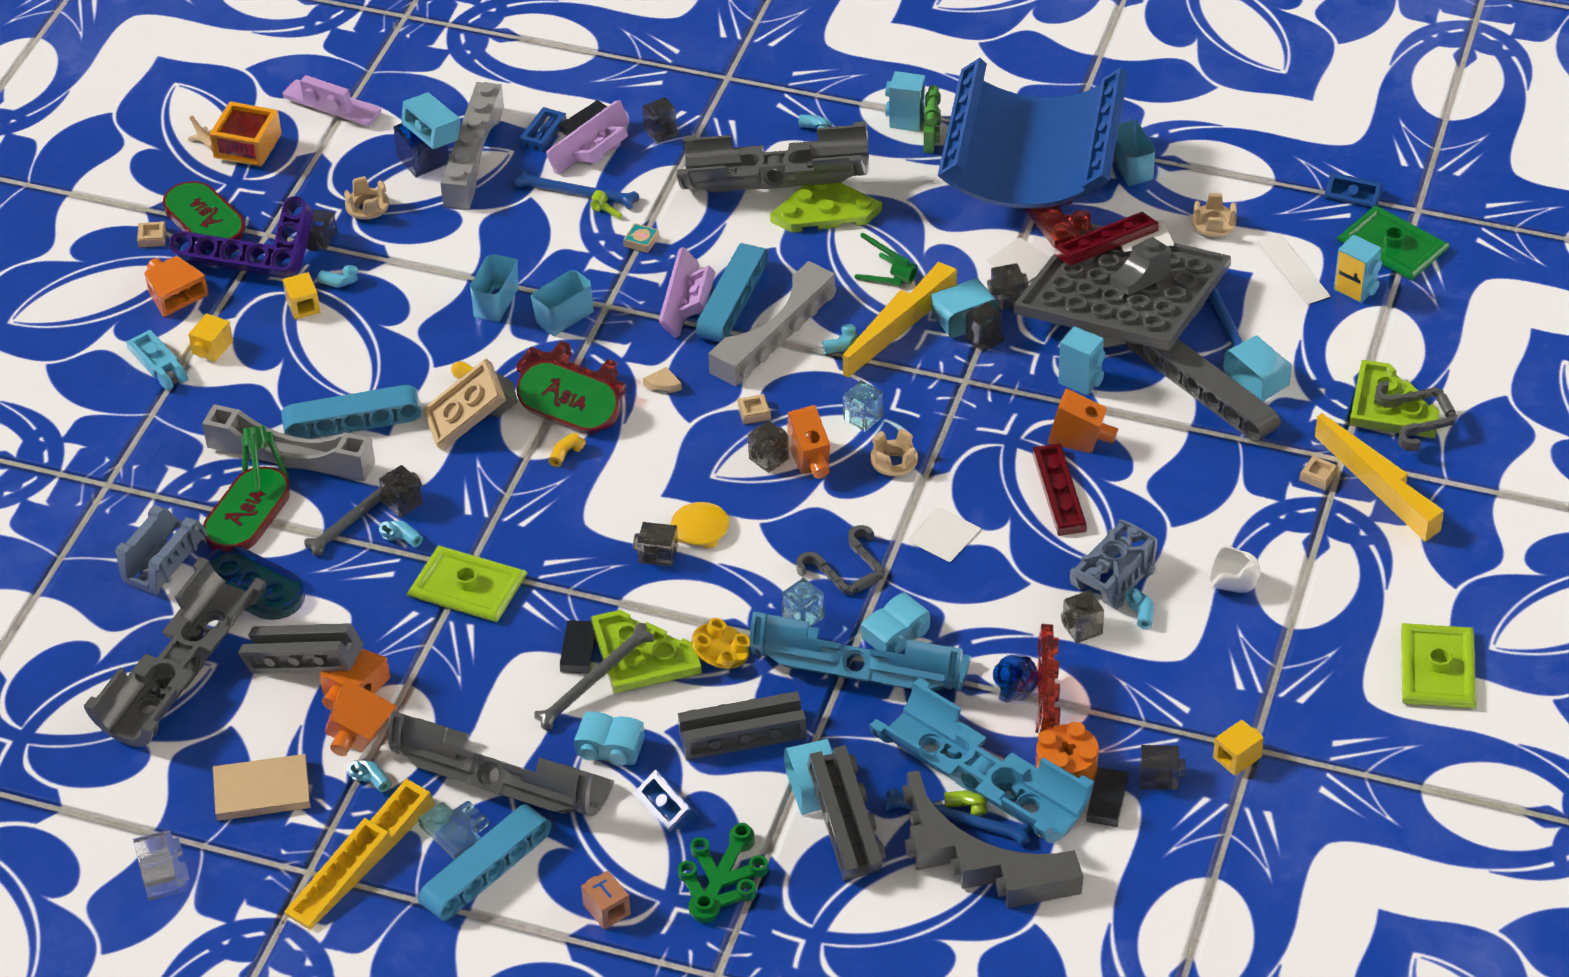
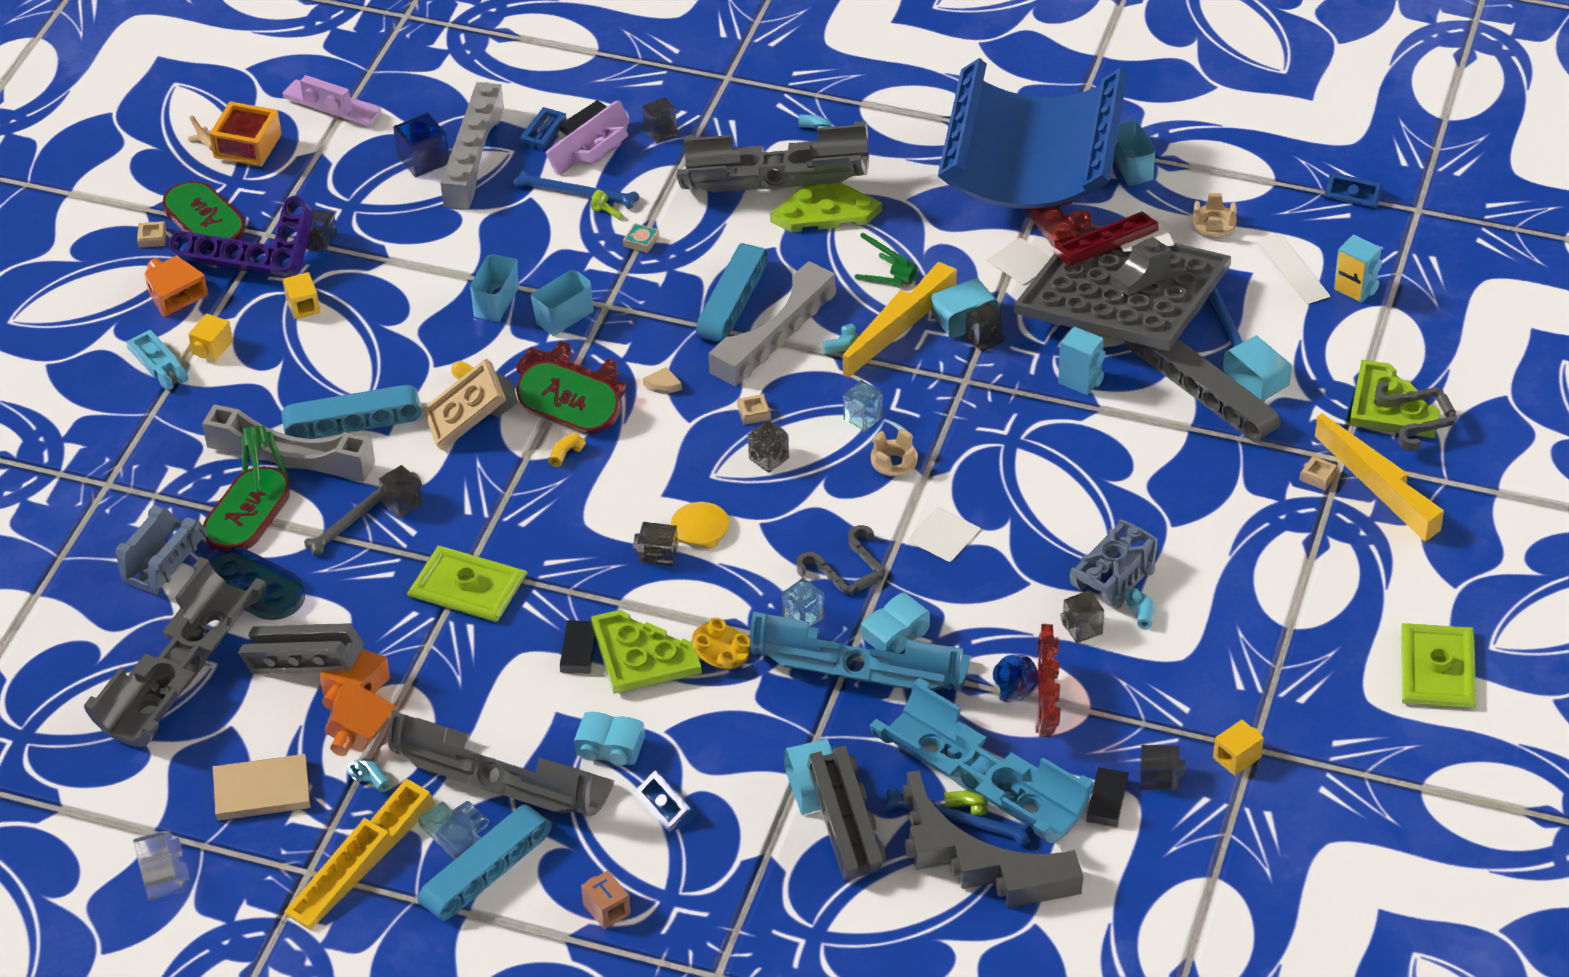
(339, 280): medium azure arm -> none
(374, 200): tan piece -> none
(400, 531): medium azure arm -> none
(430, 120): medium azure brick -> none
(548, 716): dark grey piece -> none
(686, 292): lavender bracket -> none
(741, 725): dark grey brick -> none
(741, 840): green plant -> none
(809, 451): orange torso -> none
(906, 101): medium azure brick -> none
(932, 117): bright green plate -> none
(1007, 284): clear smoke brick -> none
(1059, 489): dark red tile -> none
(1069, 748): orange brick -> none
(1080, 423): orange torso -> none
(1234, 570): white hair -> none
(1403, 245): green piece -> none

